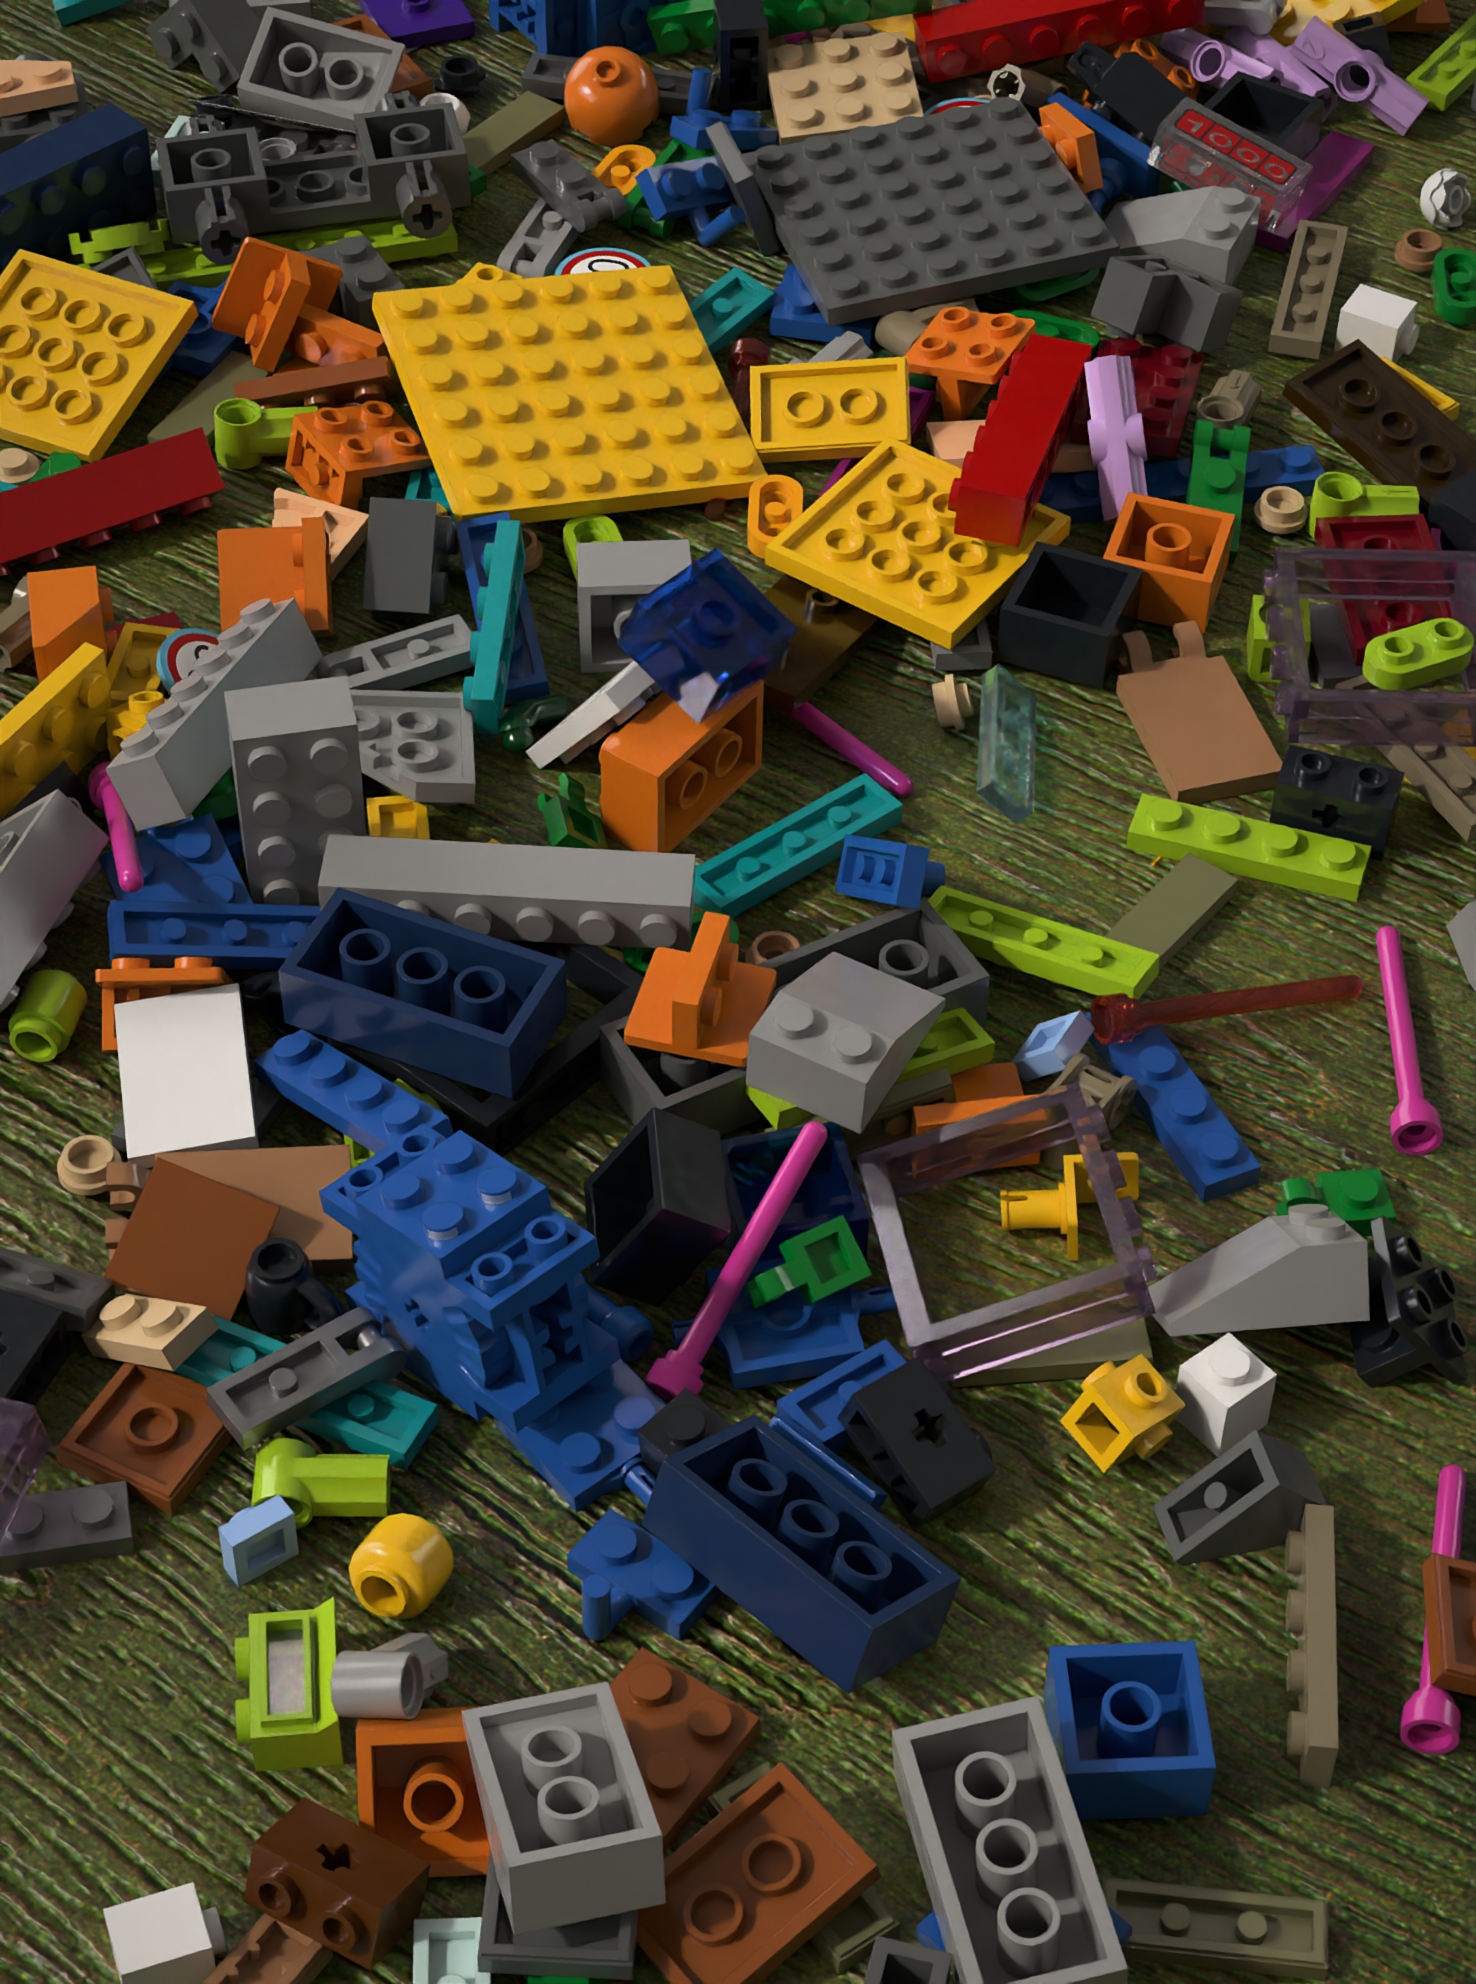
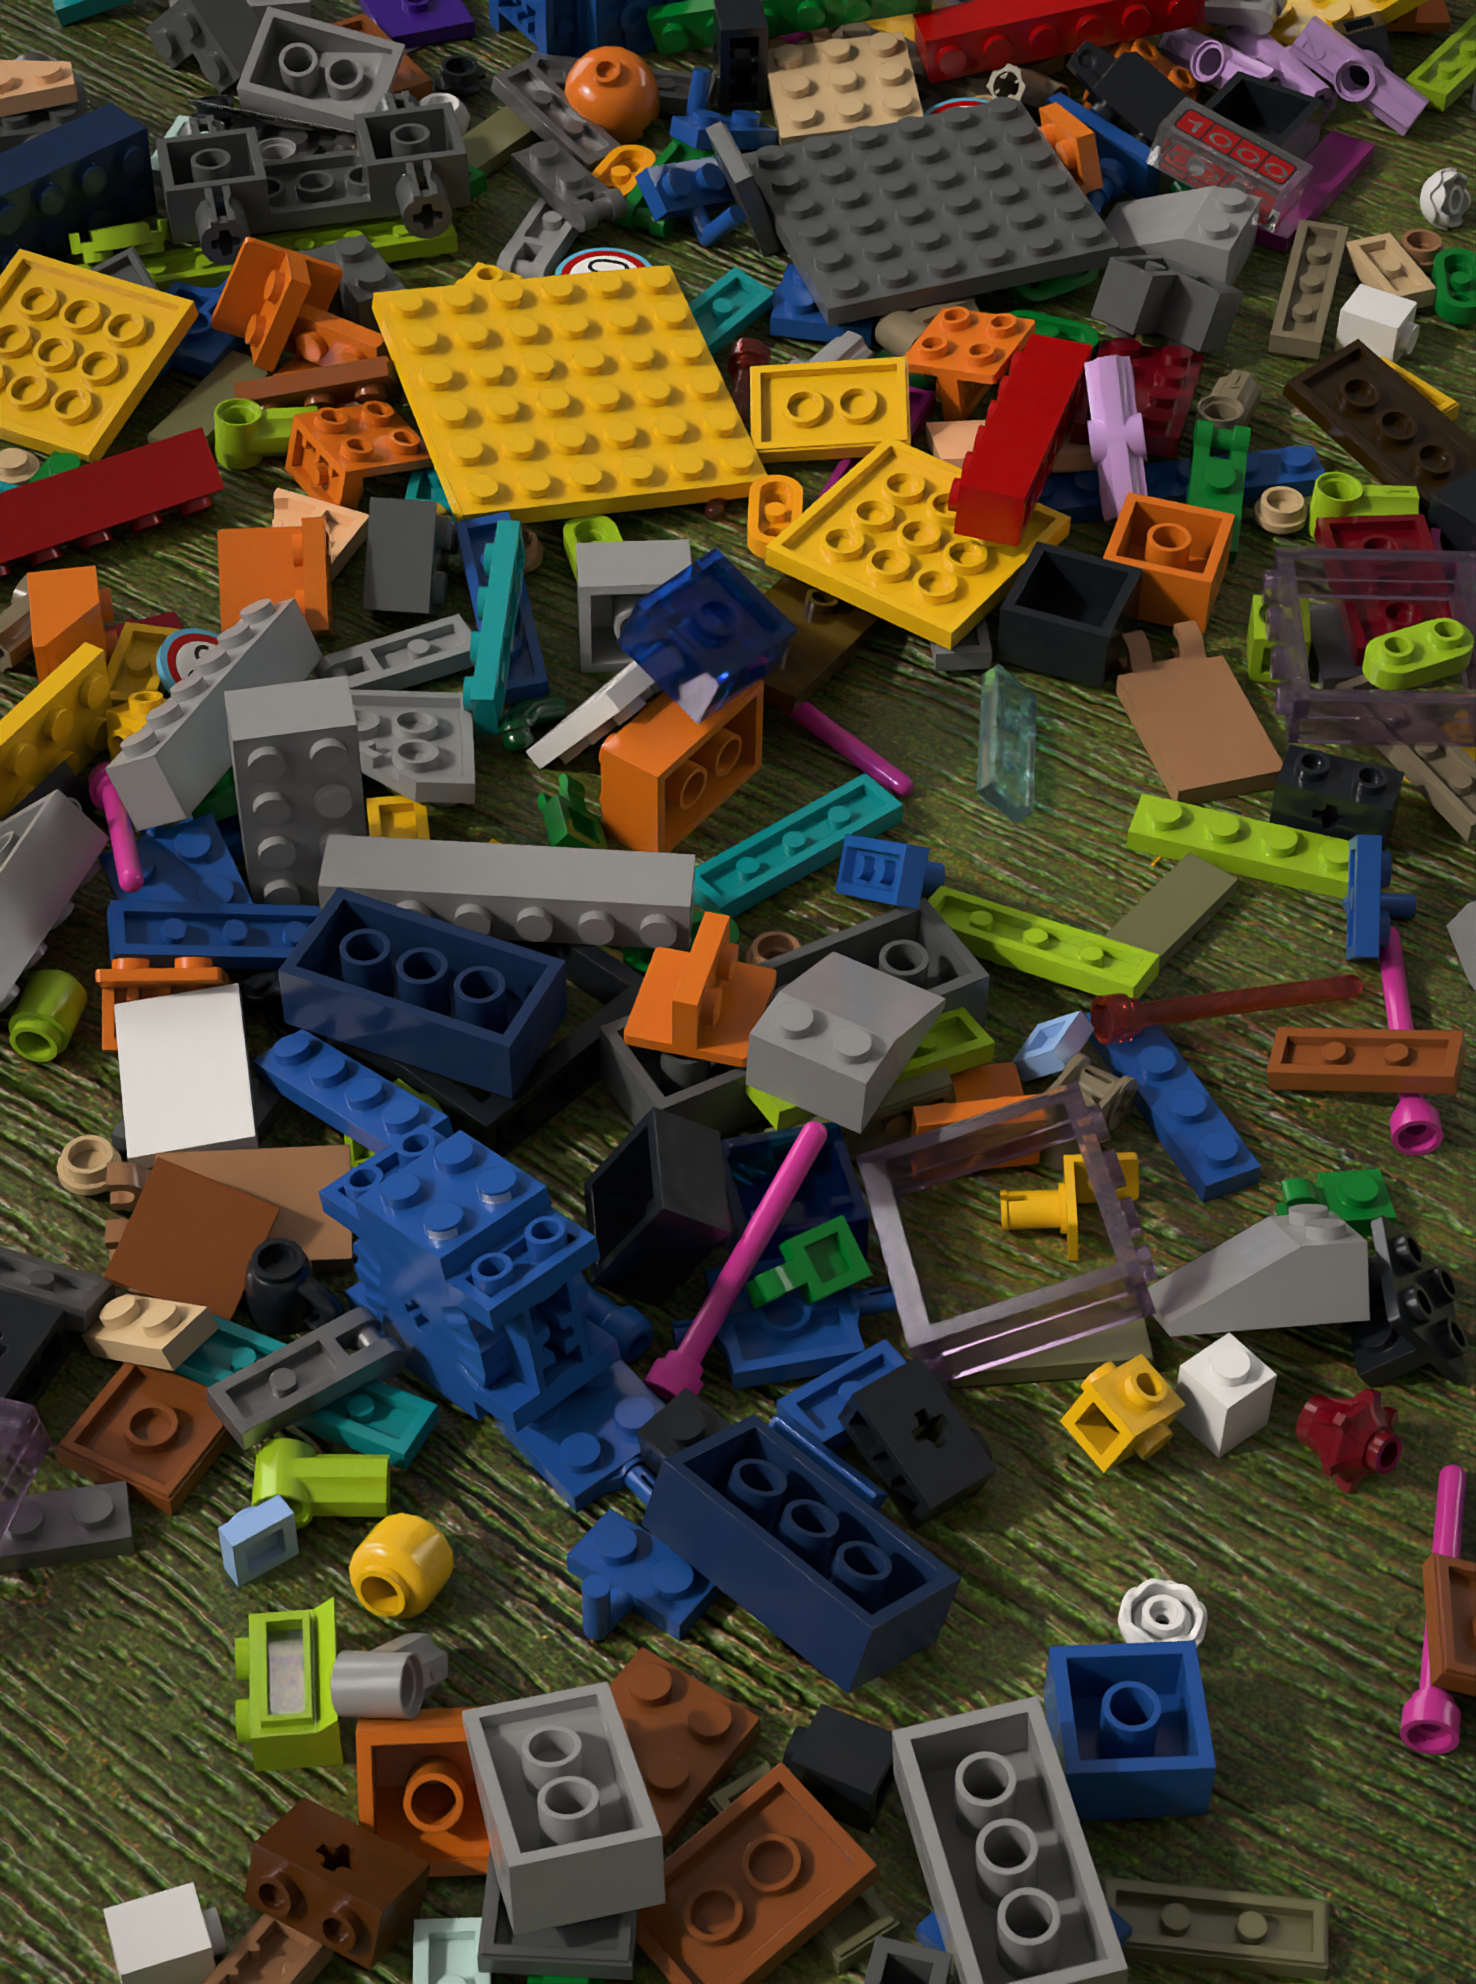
(550, 115): none -> flat silver plate
(843, 1765): none -> black brick
(952, 702): tan plate -> none
(1166, 1602): none -> white plate
(1239, 1501): dark grey slope -> none
(1313, 1667): dark tan plate -> none
(1350, 1436): none -> dark red rock
(1365, 905): none -> blue plate
(1367, 1060): none -> dark orange plate
(1386, 266): none -> tan plate

